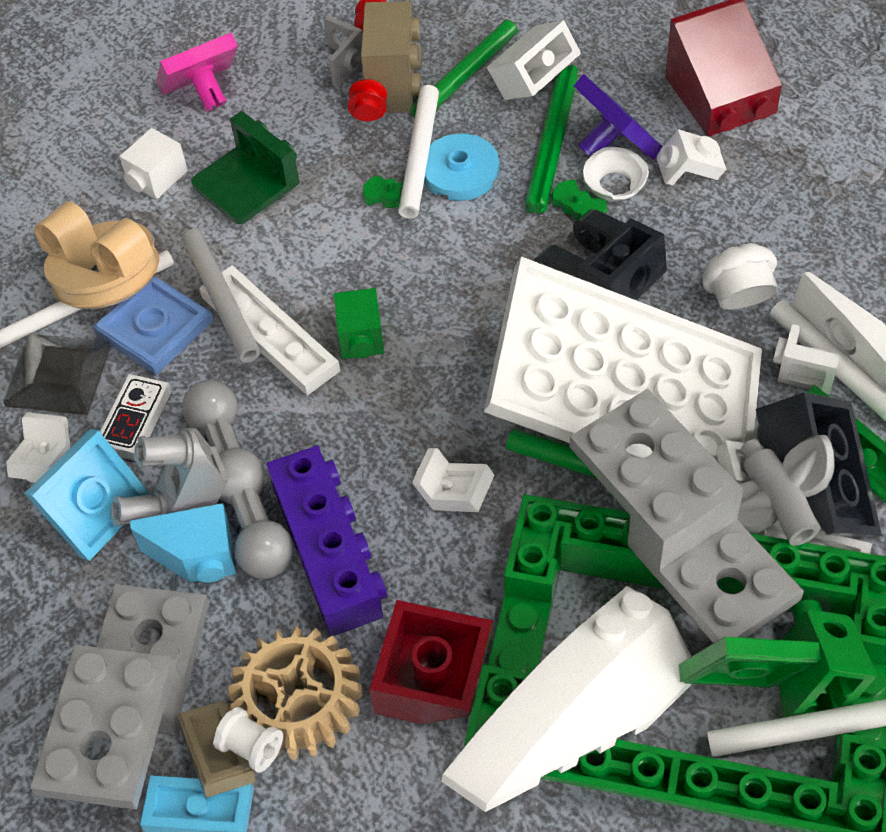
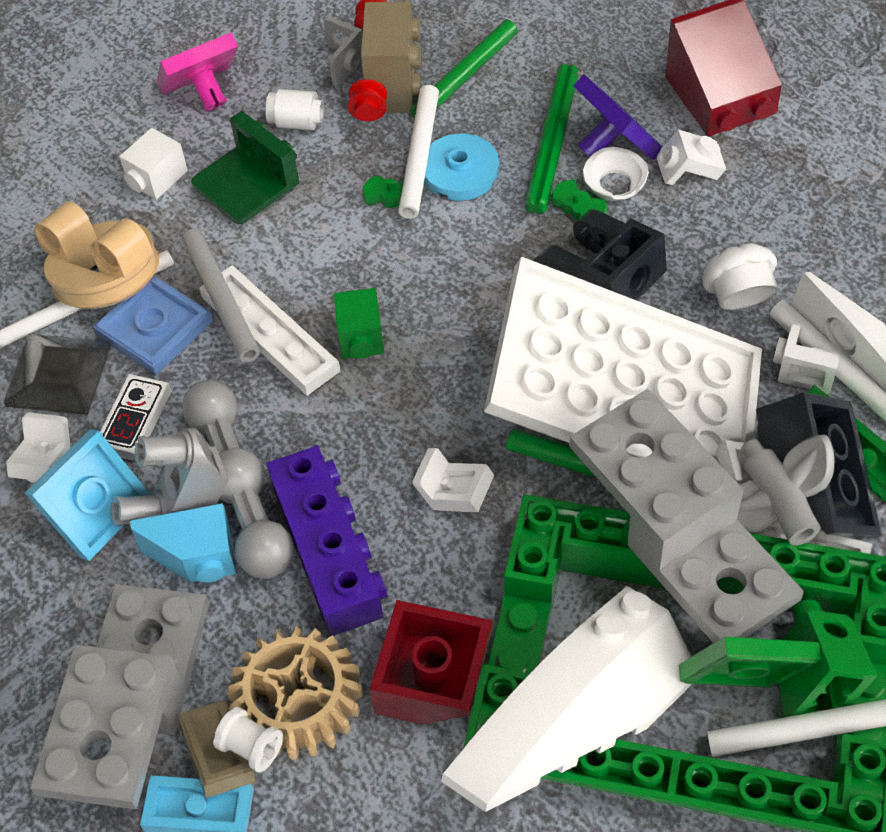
(294, 109): none -> white brick
(534, 60): white brick -> none

